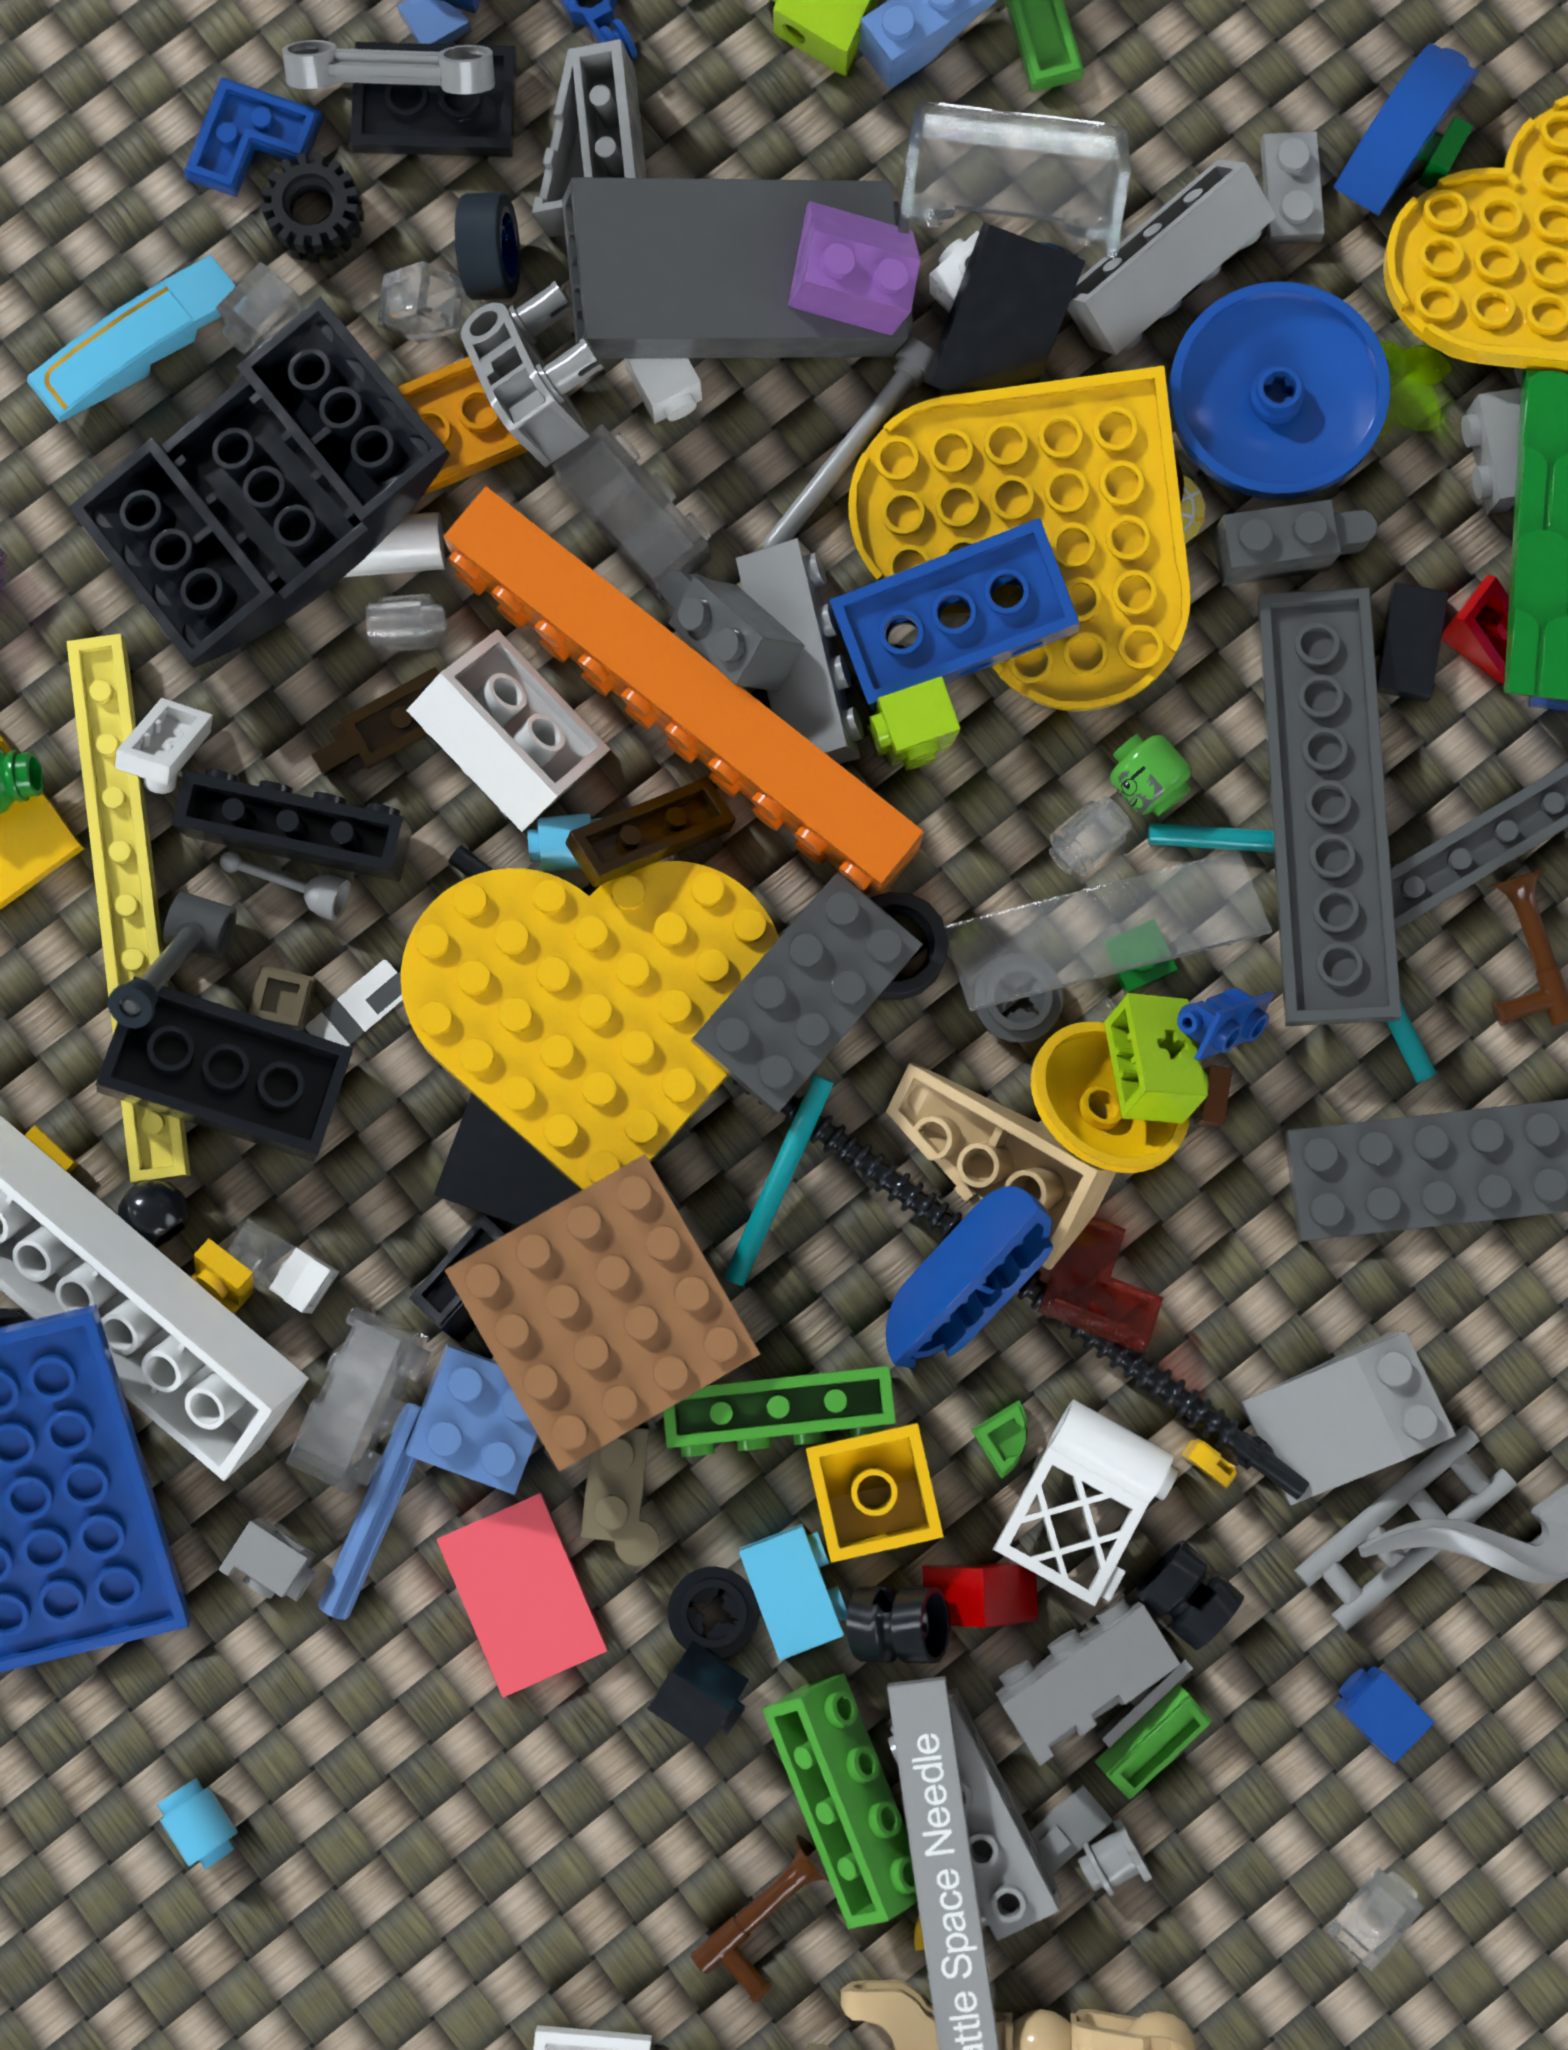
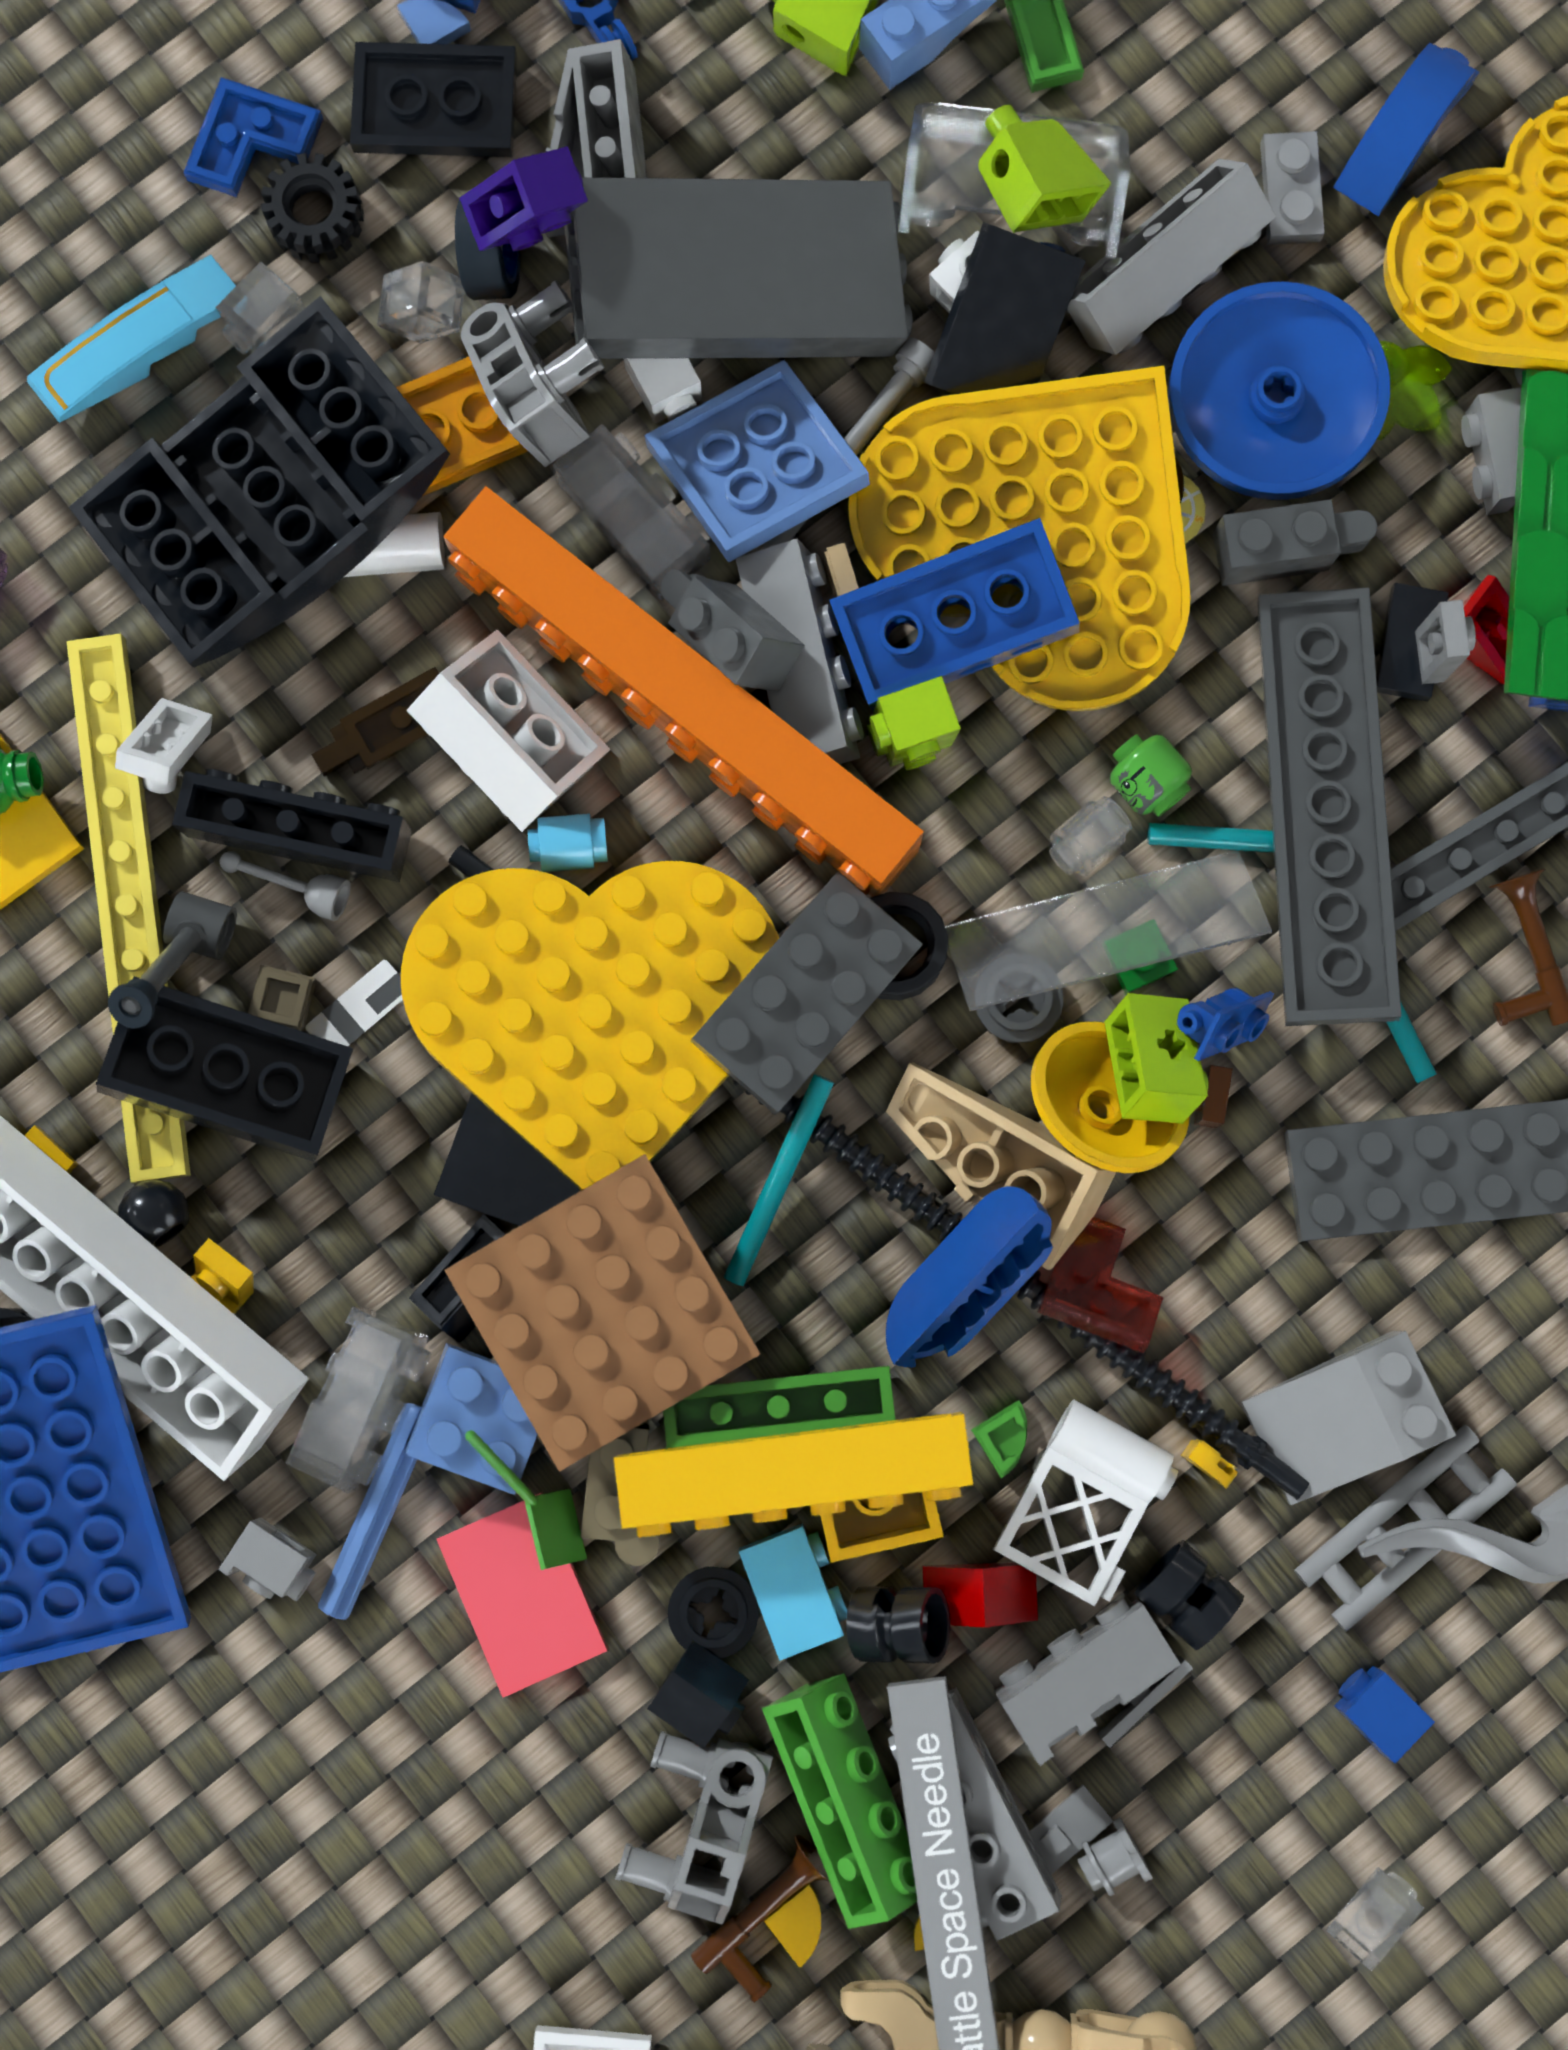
(197, 1824): medium azure brick -> none
(282, 1266): leg -> none
(406, 622): clear brick -> none
(455, 69): light grey piece -> none
(524, 200): none -> dark purple brick
(549, 1514): none -> bright green piece
(650, 831): dark brown plate -> none
(719, 1827): none -> light grey piece
(757, 460): none -> medium blue plate
(793, 1471): none -> yellow brick
(798, 1924): none -> yellow tile
(839, 570): none -> tan tile
(854, 269): medium lavender slope -> none
(1038, 172): none -> lime torso
(1153, 1741): bright green tile -> none
(1442, 152): green plate -> none
(1444, 641): none -> light grey plate

